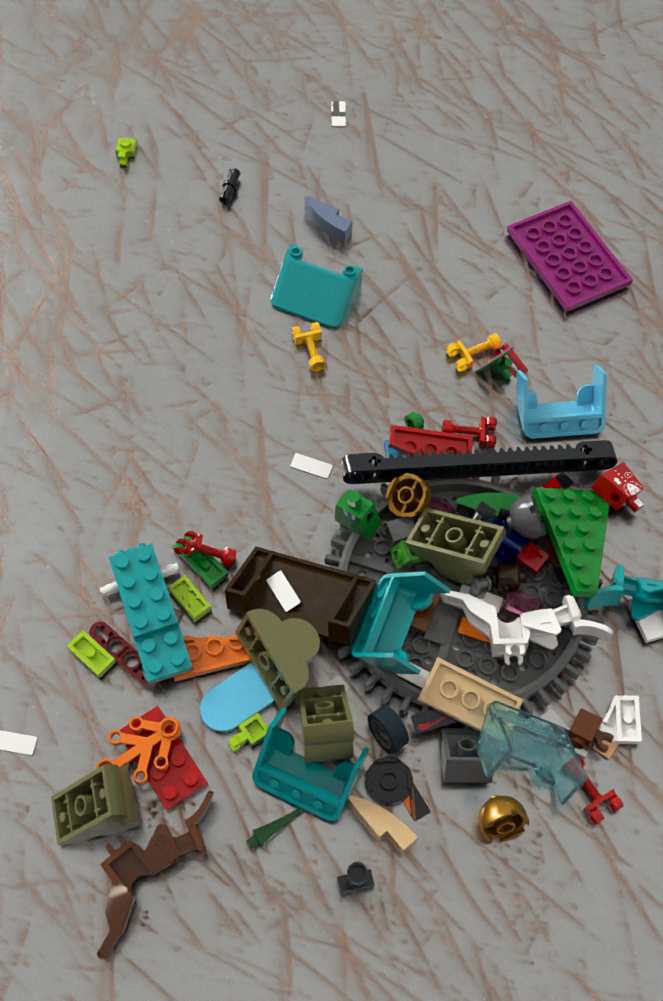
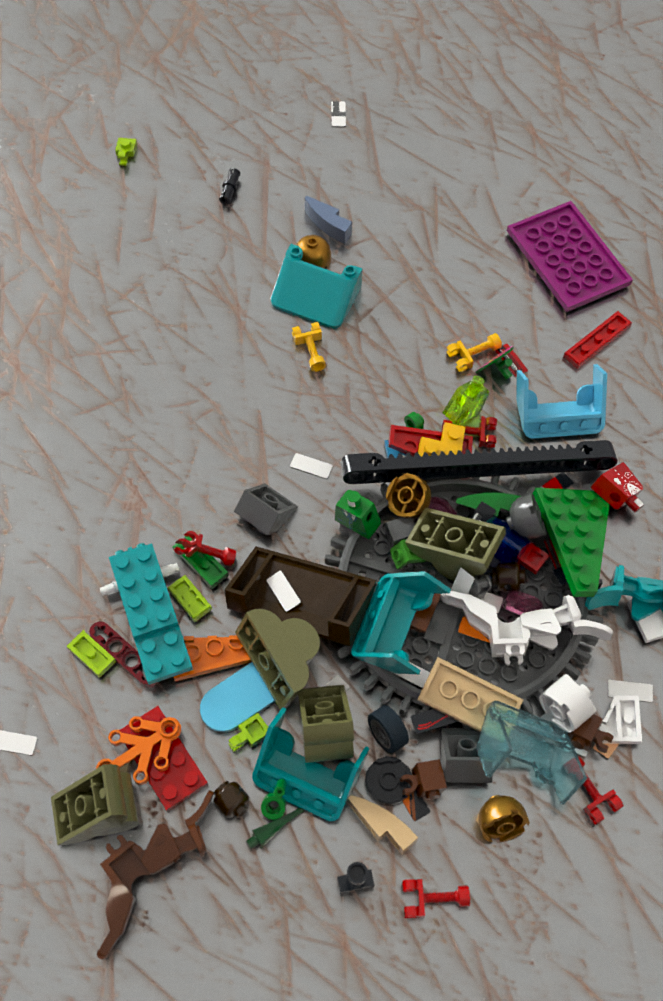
(231, 799): none -> dark brown head
(264, 508): none -> dark grey slope
(277, 812): none -> green plate
(315, 250): none -> pearl gold cylinder
(426, 779): none -> reddish brown brick
(451, 440): none -> yellow plate
(461, 896): none -> red bar
(462, 582): none -> white sticker
(467, 401): none -> clear neon green torso
(567, 703): none -> white brick
(597, 340): none -> red tile
(625, 688): none -> white sticker

